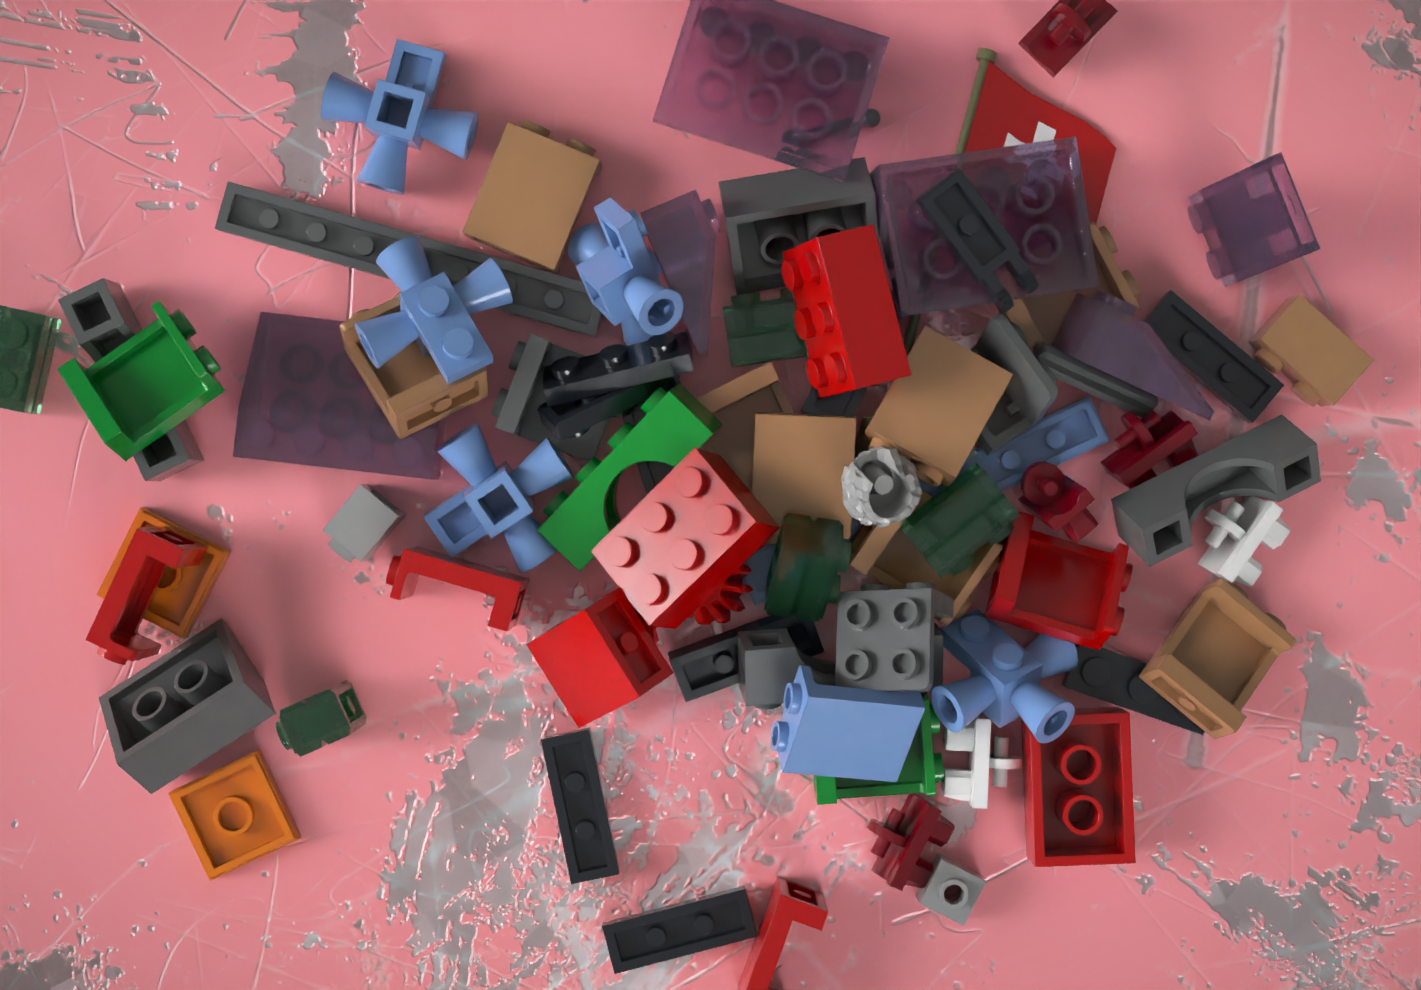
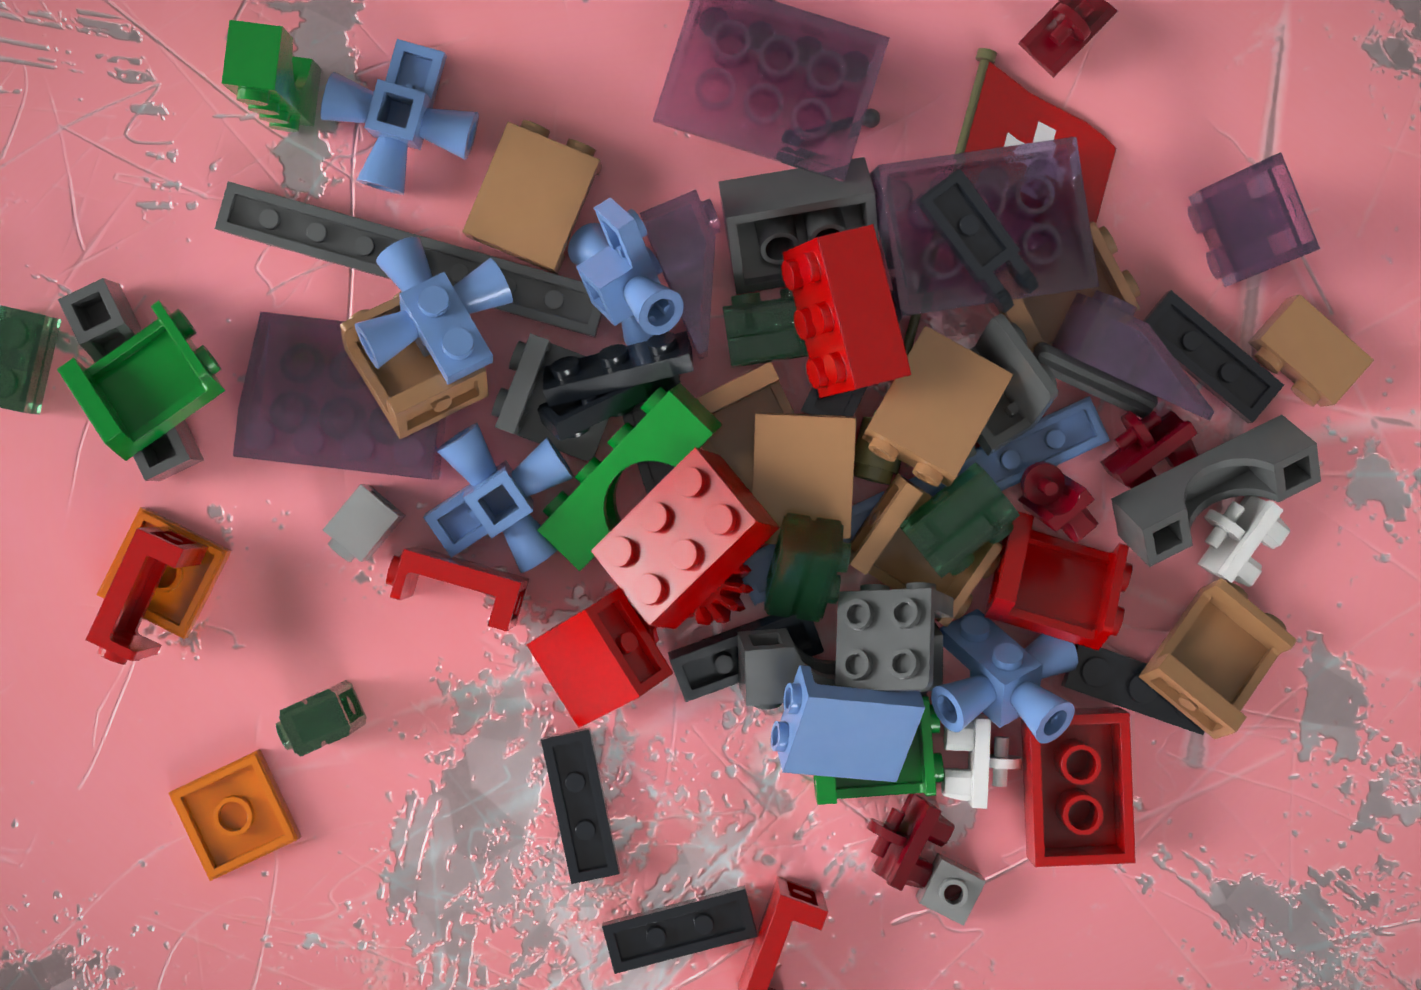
(185, 707): dark grey slope -> none
(268, 77): none -> green arch
(880, 487): light grey piece -> none

